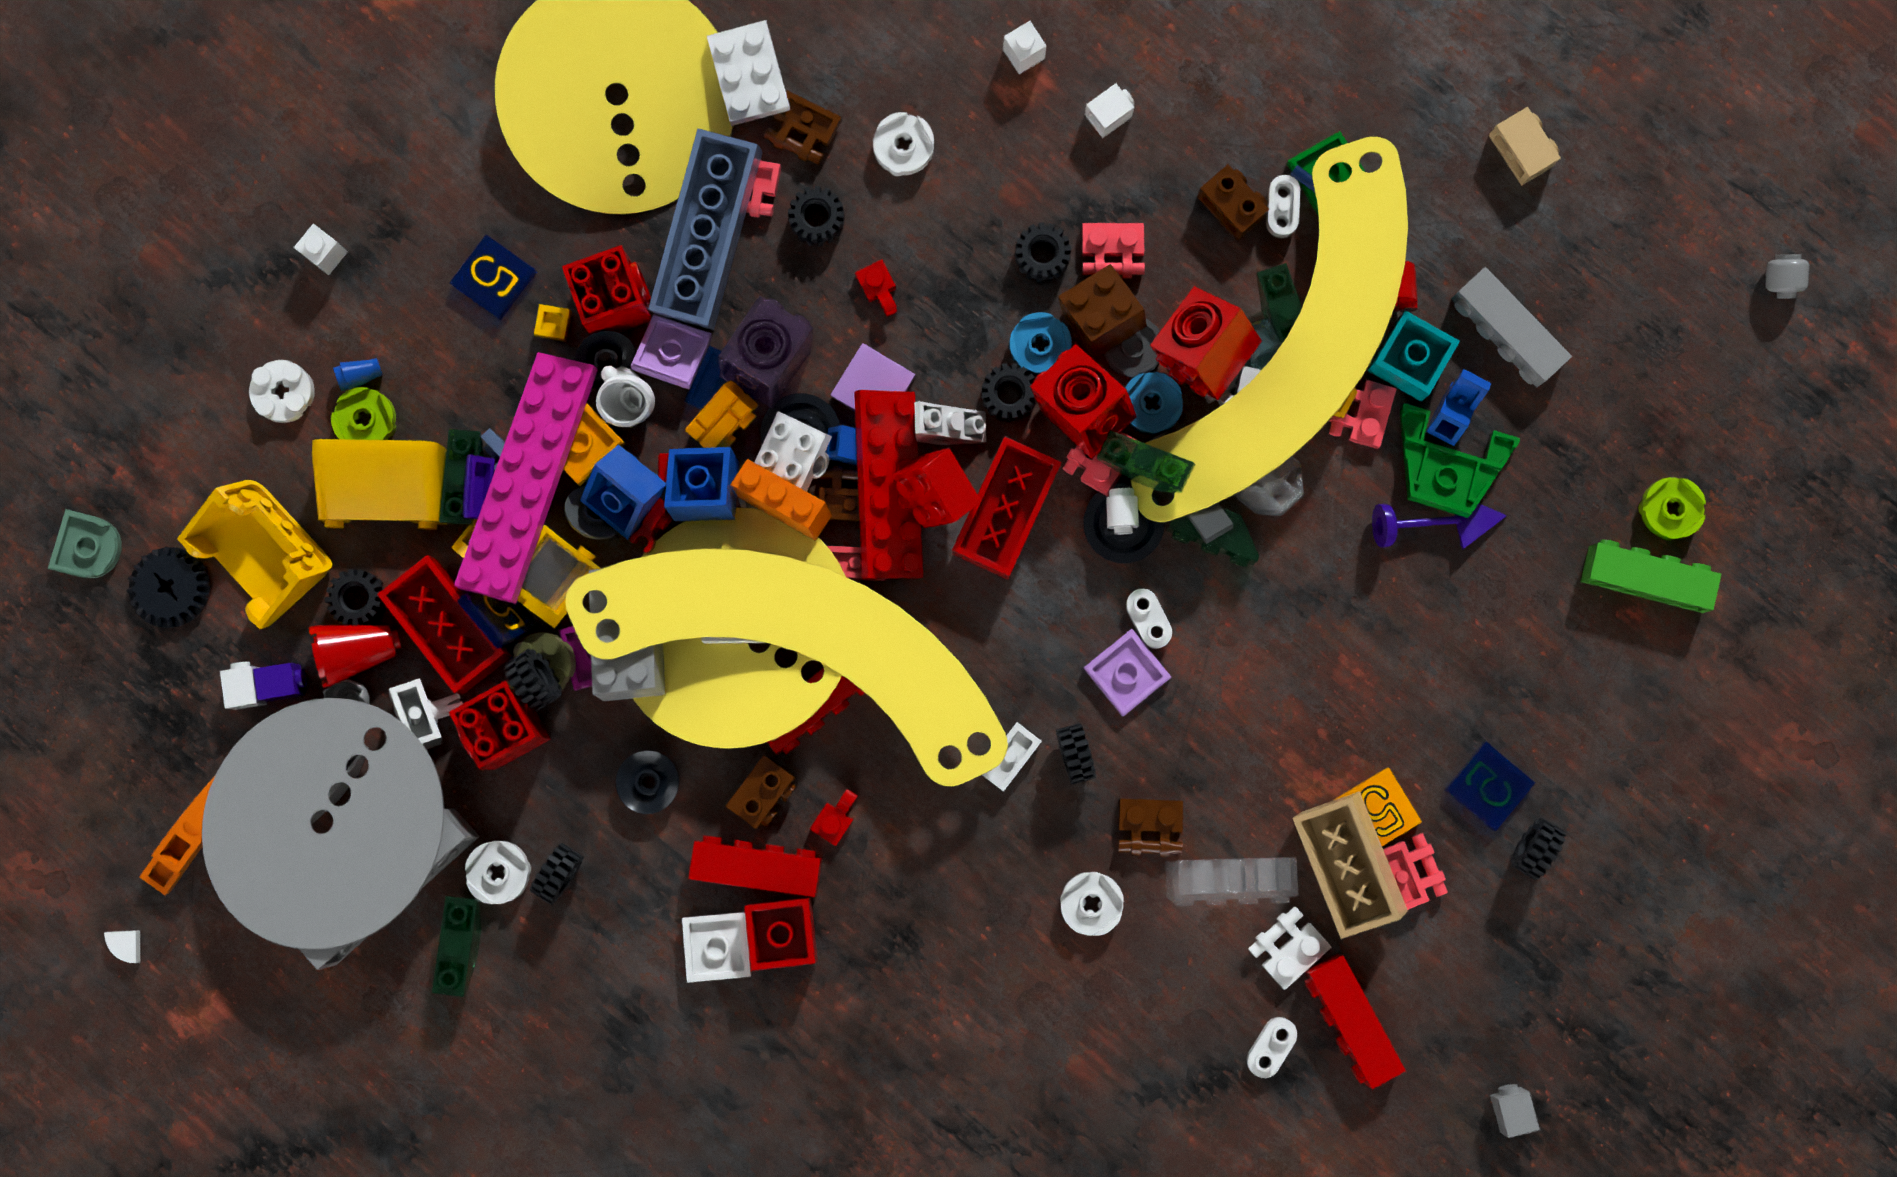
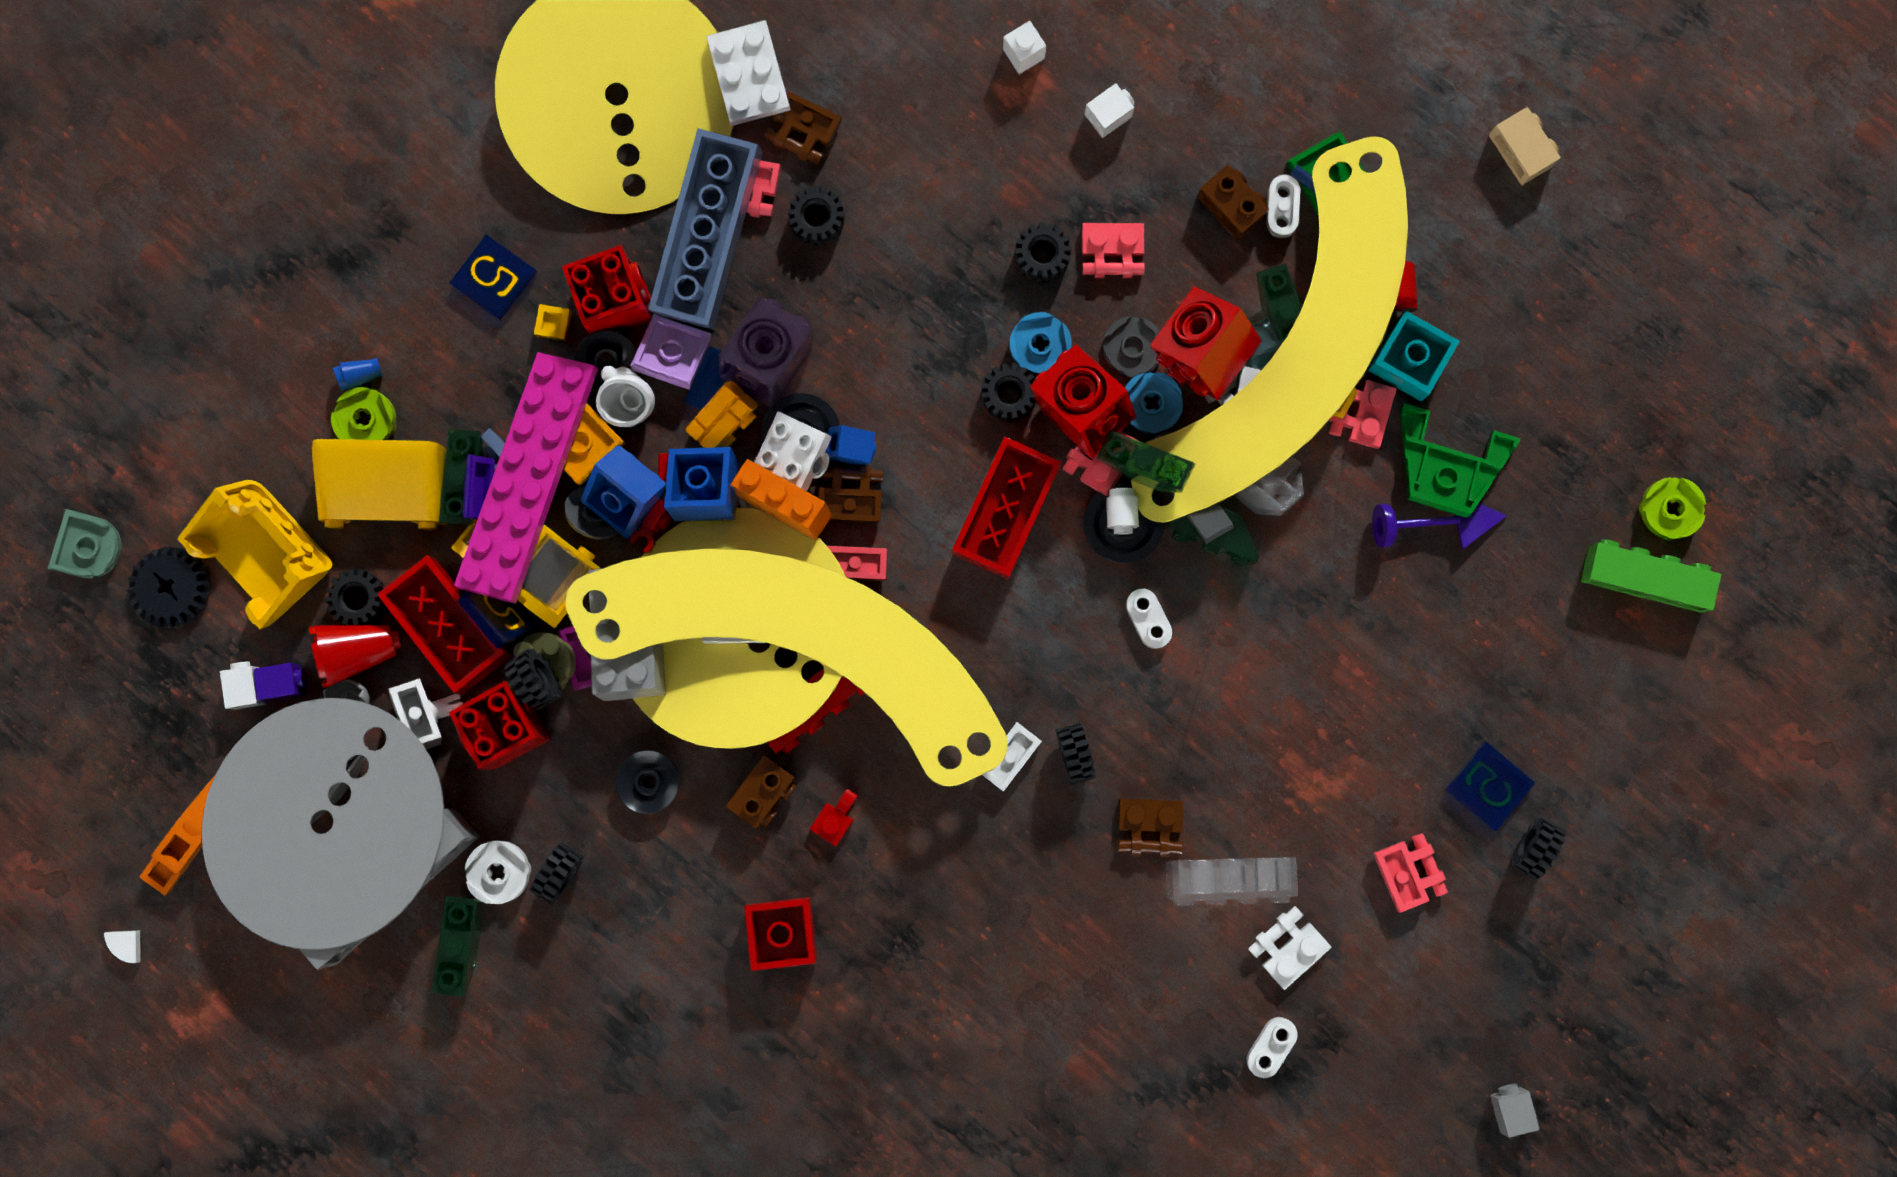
(268, 378): white plate -> none
(320, 249): white brick -> none
(716, 947): white plate -> none
(754, 867): red brick -> none
(870, 372): lavender tile -> none
(878, 284): red plate -> none
(885, 445): red plate -> none
(897, 160): white plate -> none
(936, 488): red brick -> none
(948, 424): white slope -> none
(1102, 311): reddish brown brick -> none
(1109, 907): white plate -> none
(1127, 672): lavender tile -> none
(1350, 865): tan brick -> none
(1354, 1021): red brick -> none
(1386, 805): light orange tile -> none
(1457, 407): blue brick -> none
(1510, 328): light grey brick -> none
(1787, 275): light grey head -> none

